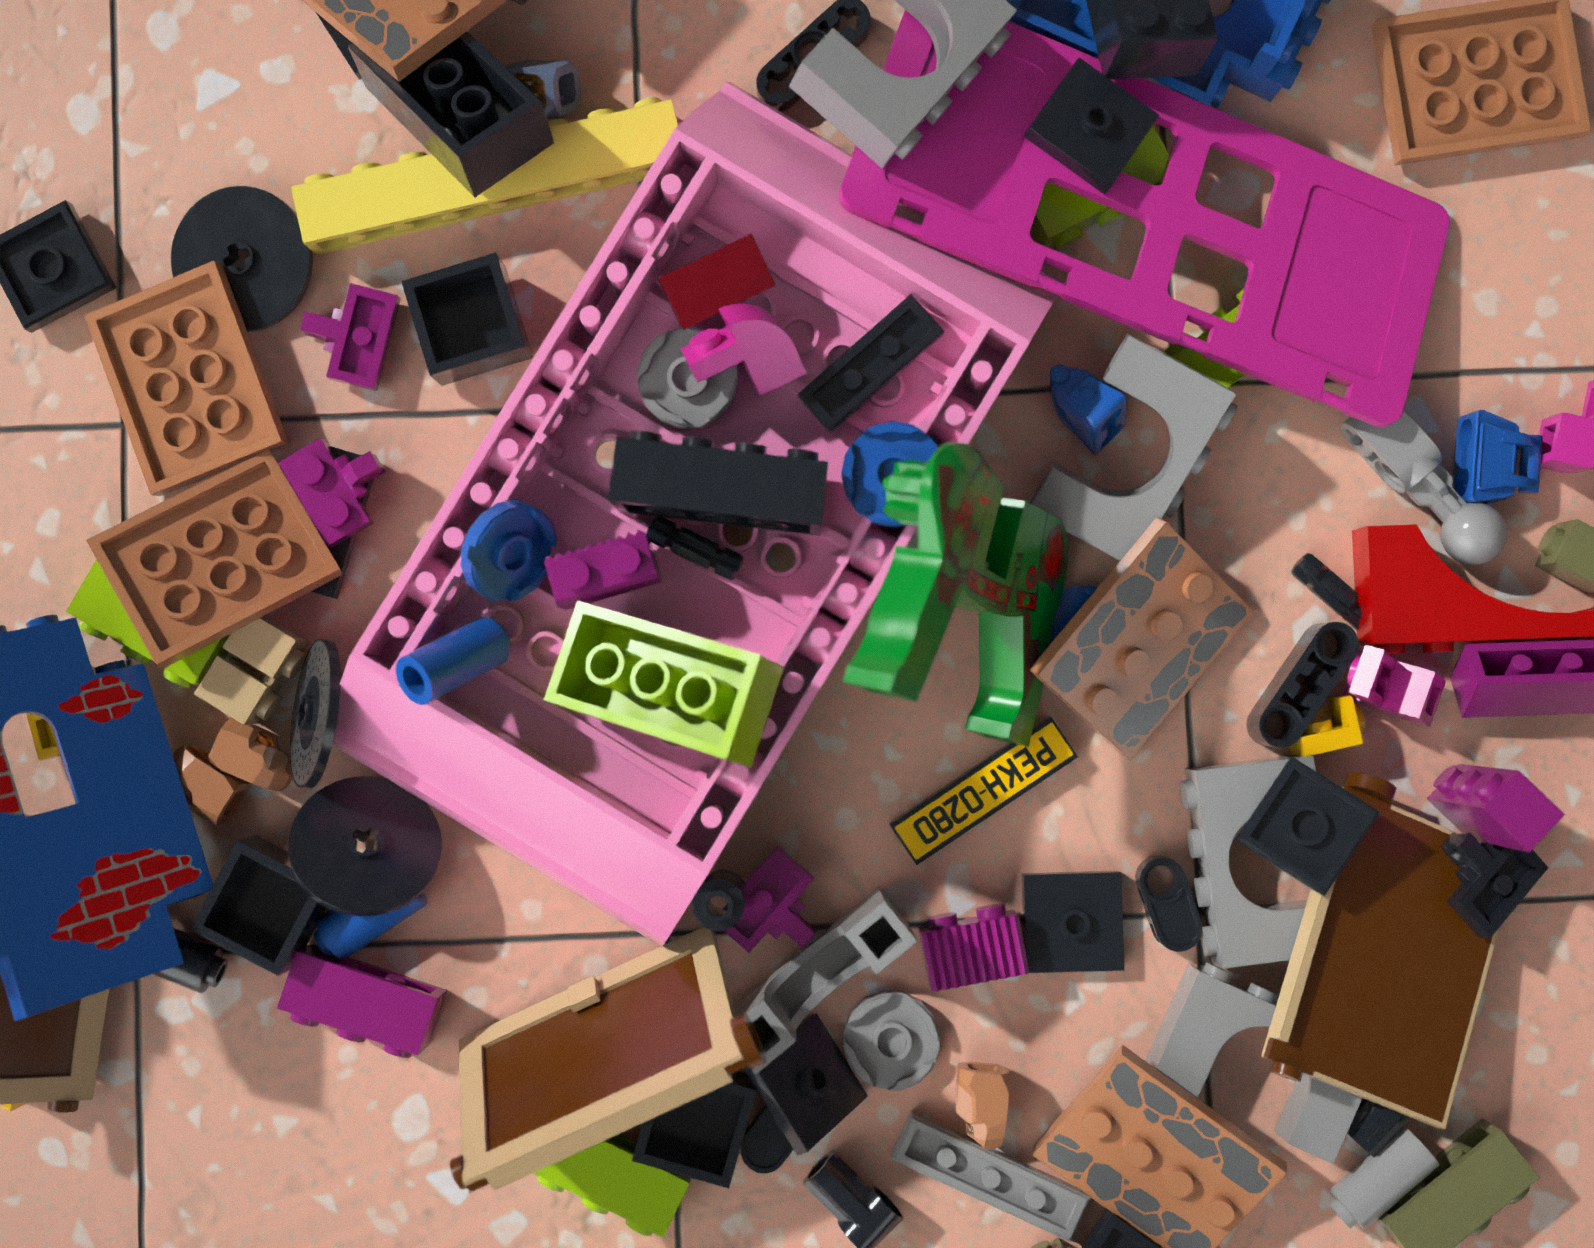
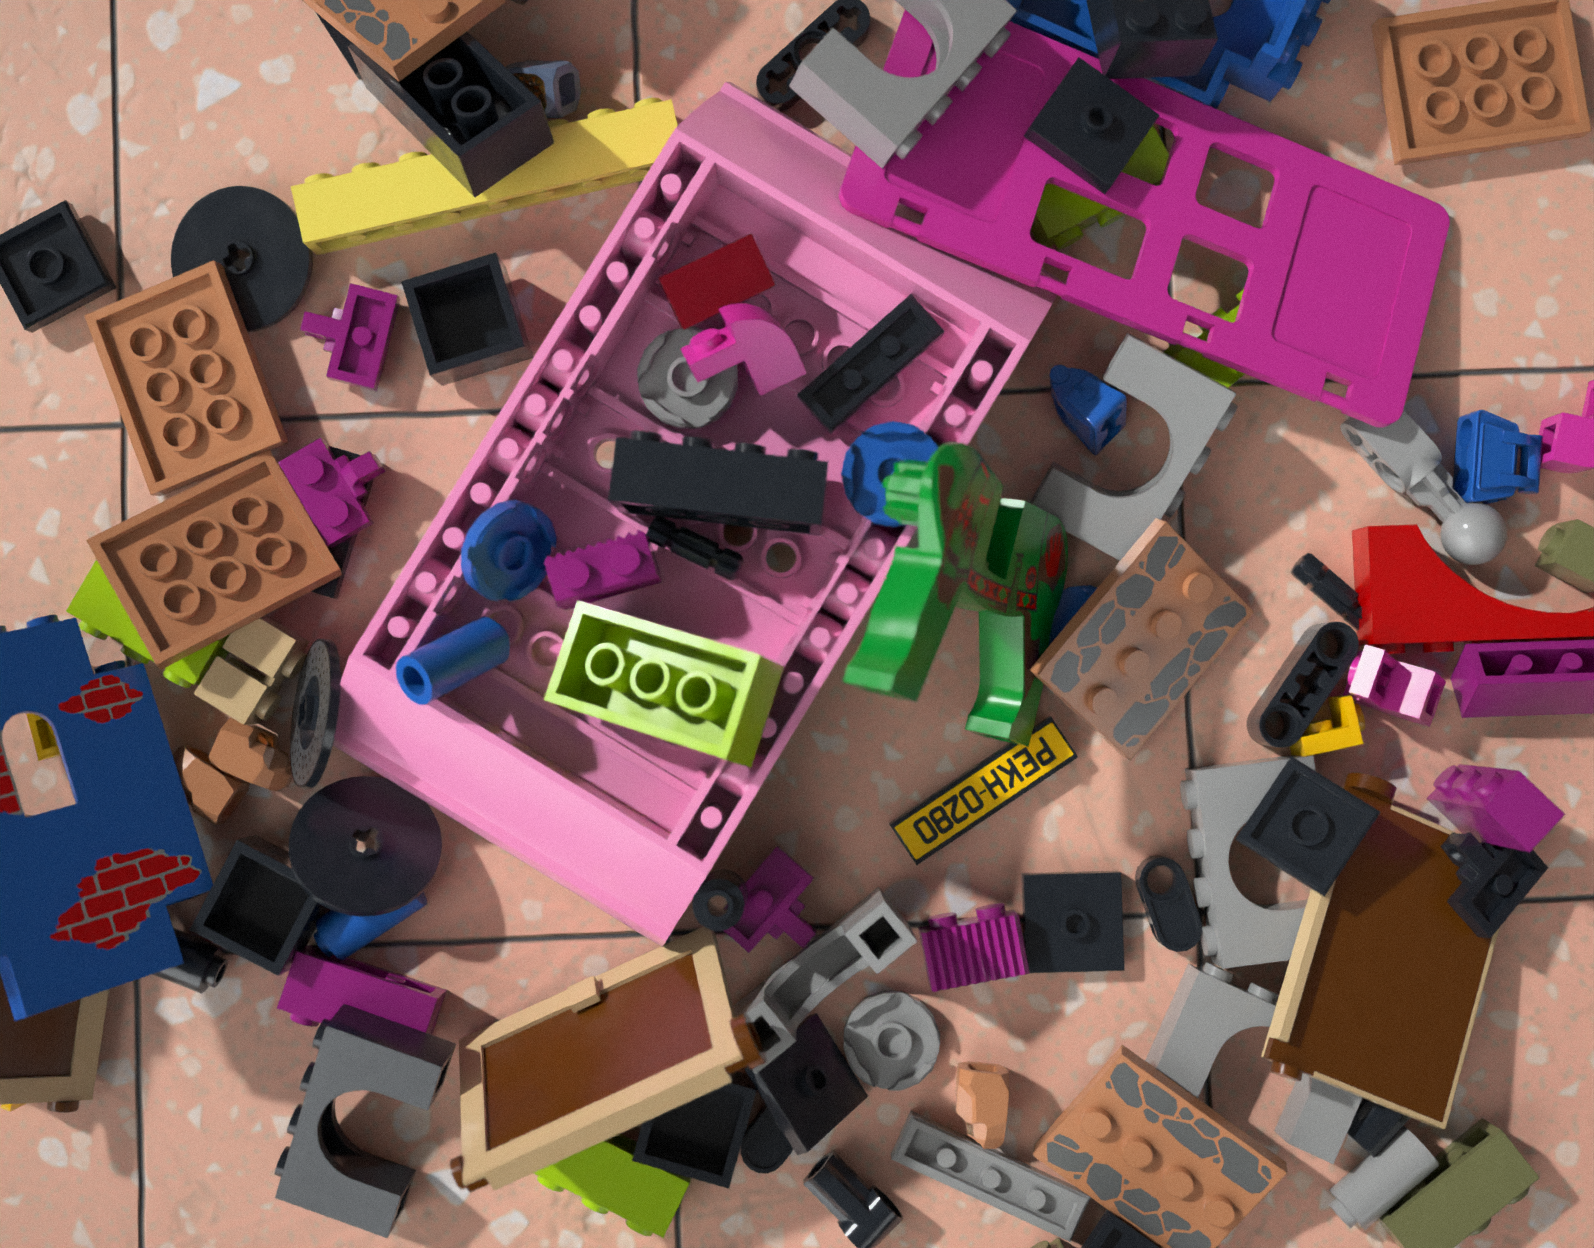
(322, 1165): none -> arch

